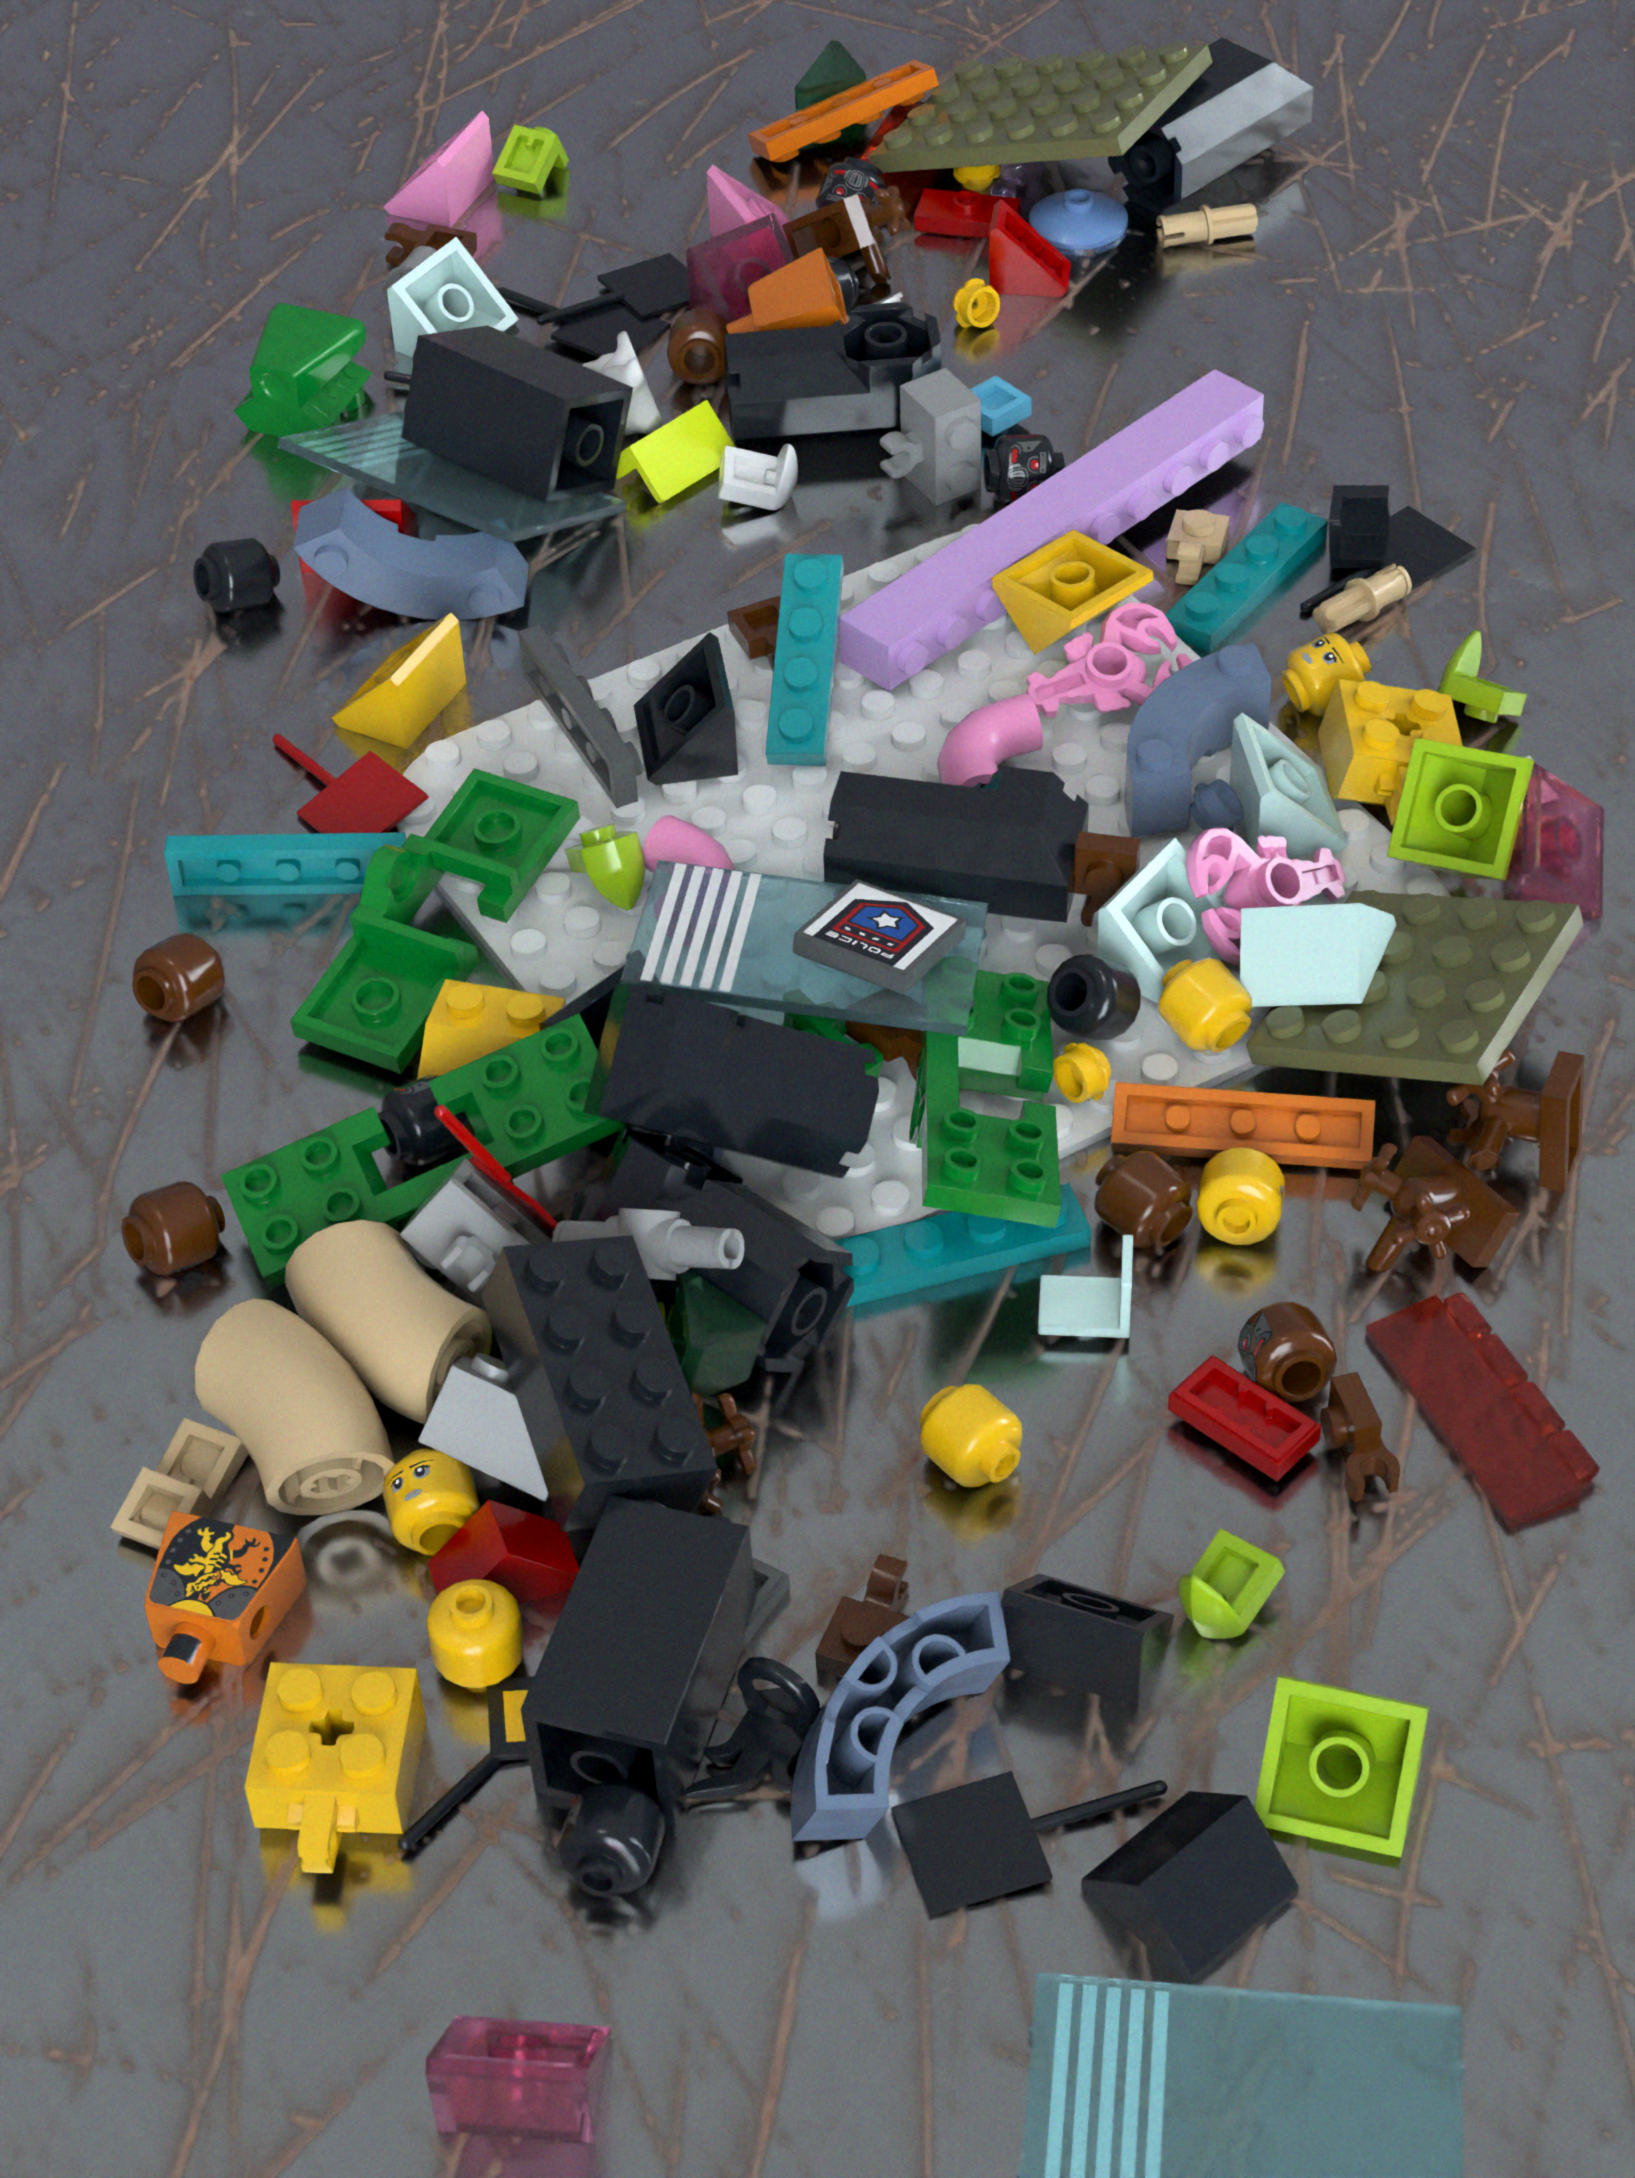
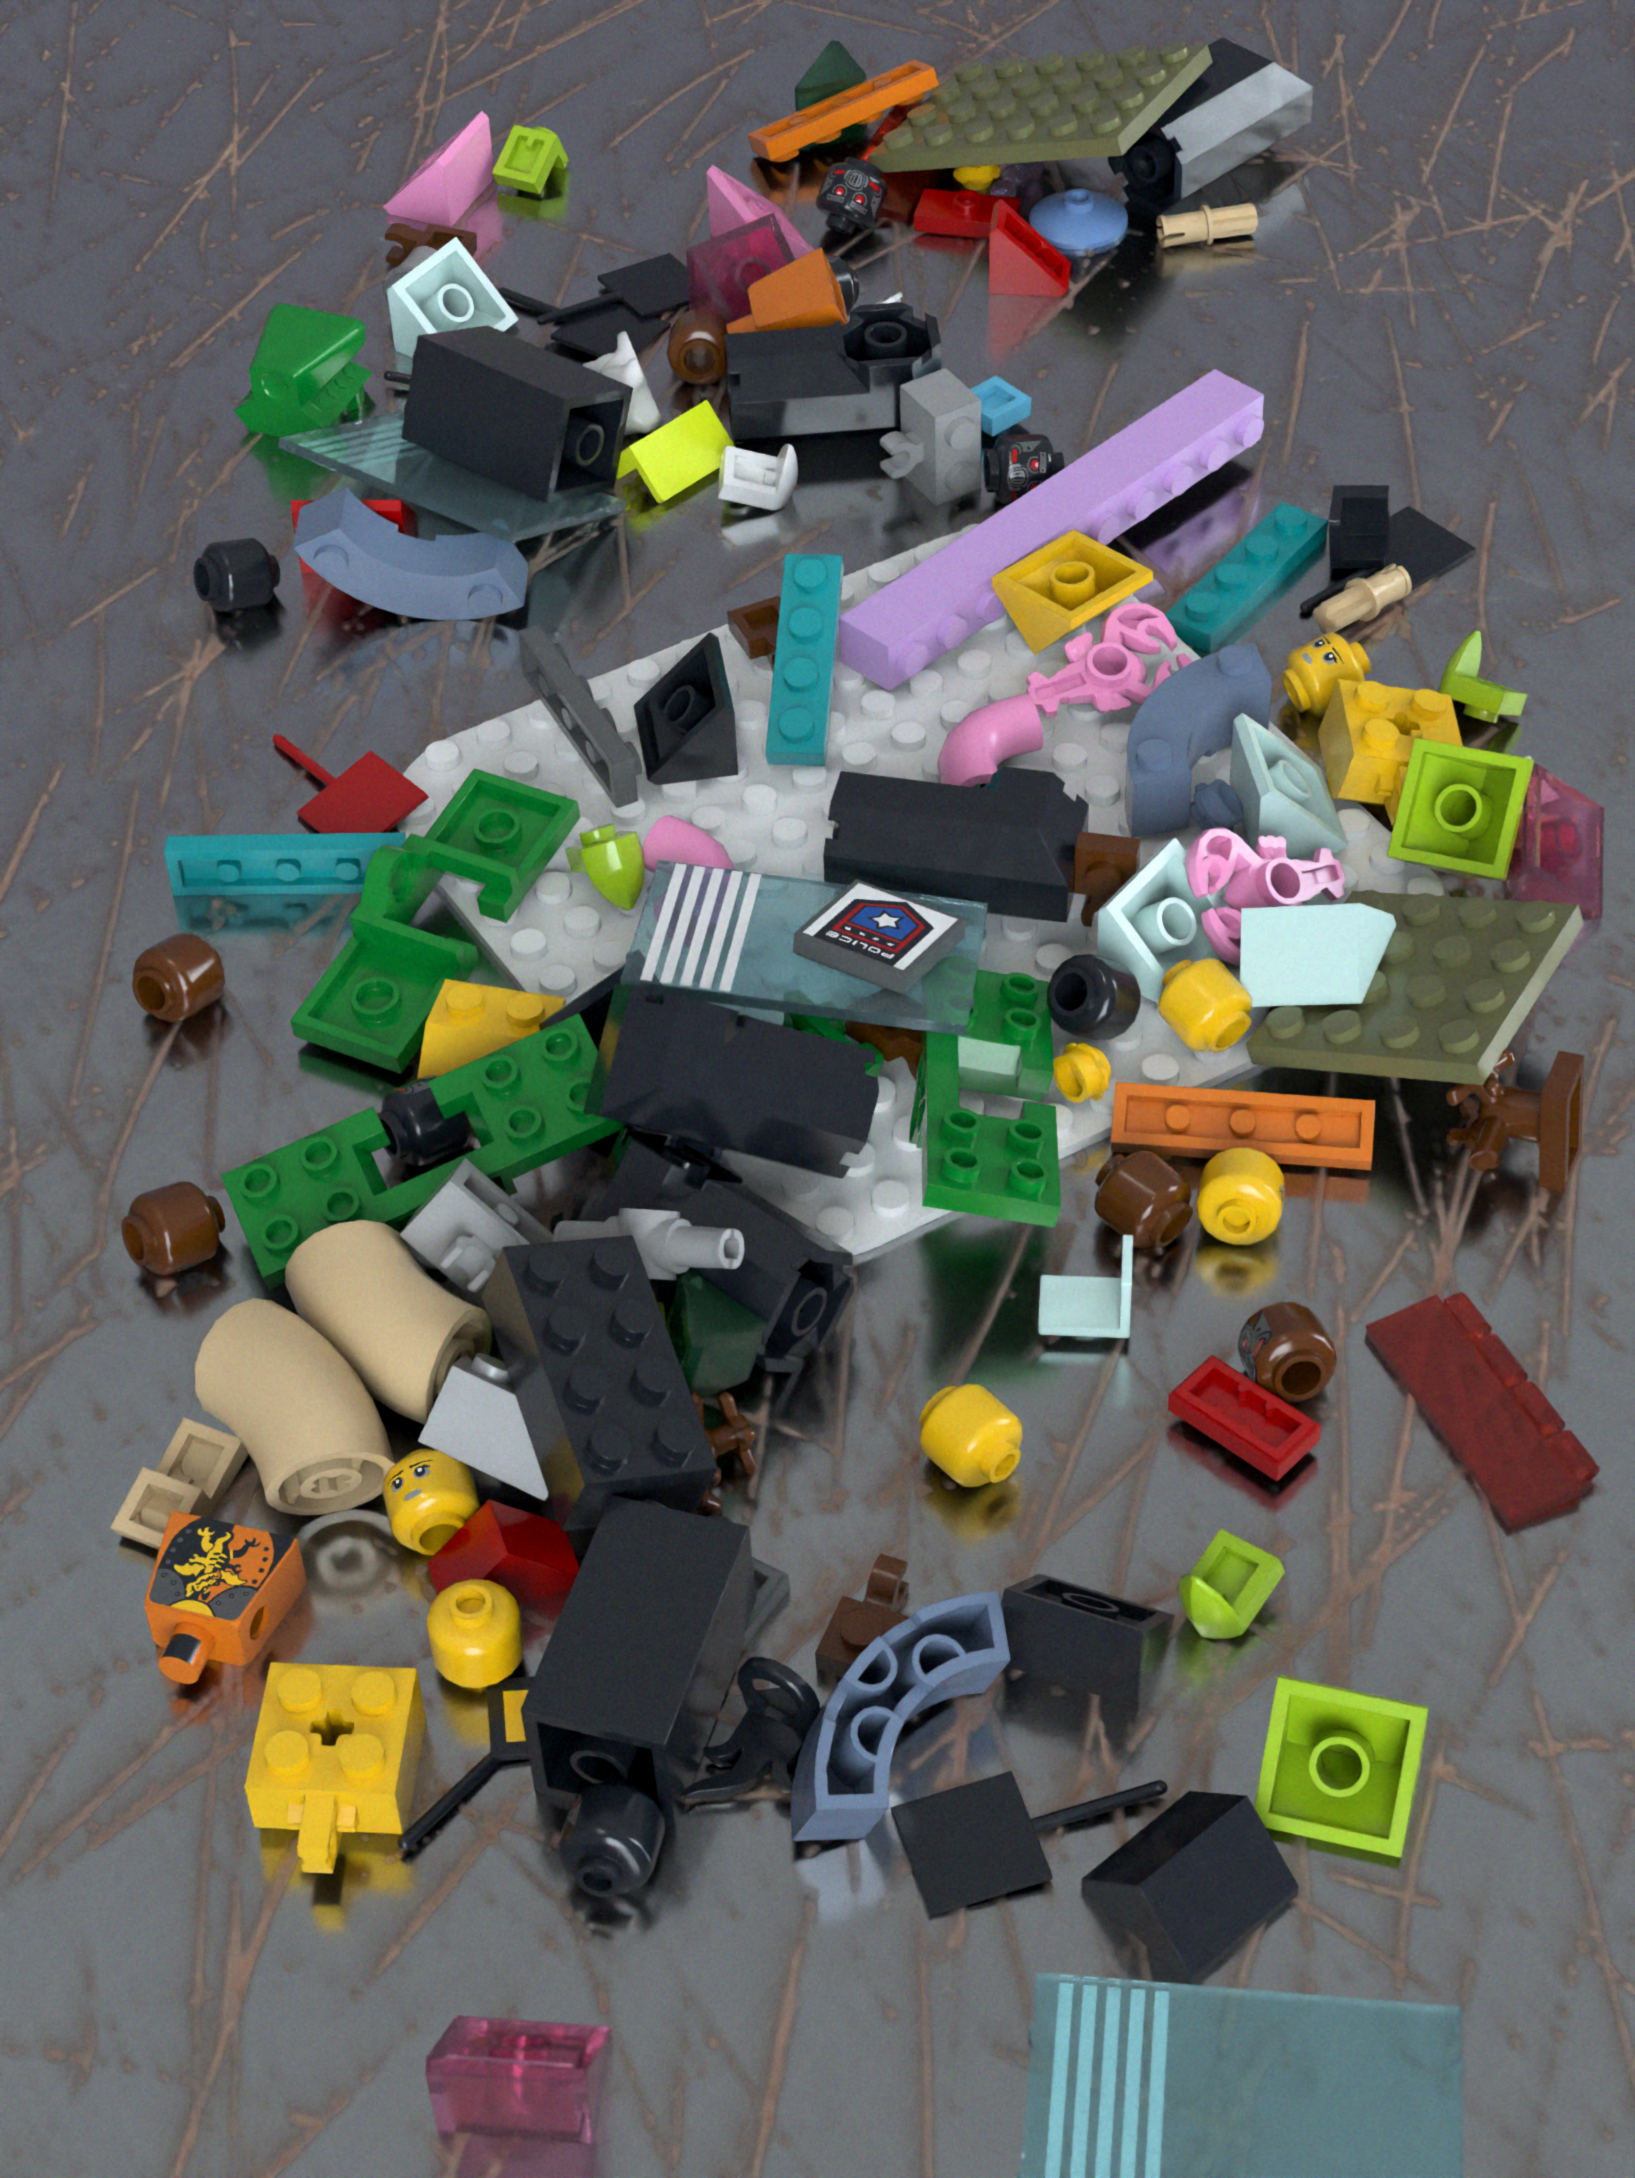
(408, 687): yellow slope -> none
(493, 1169): red piece -> none
(851, 227): reddish brown piece -> none
(955, 1248): teal plate -> none
(985, 304): yellow plate -> none
(1194, 540): tan plate -> none
(1356, 1430): reddish brown plate -> none
(1435, 1203): reddish brown piece -> none

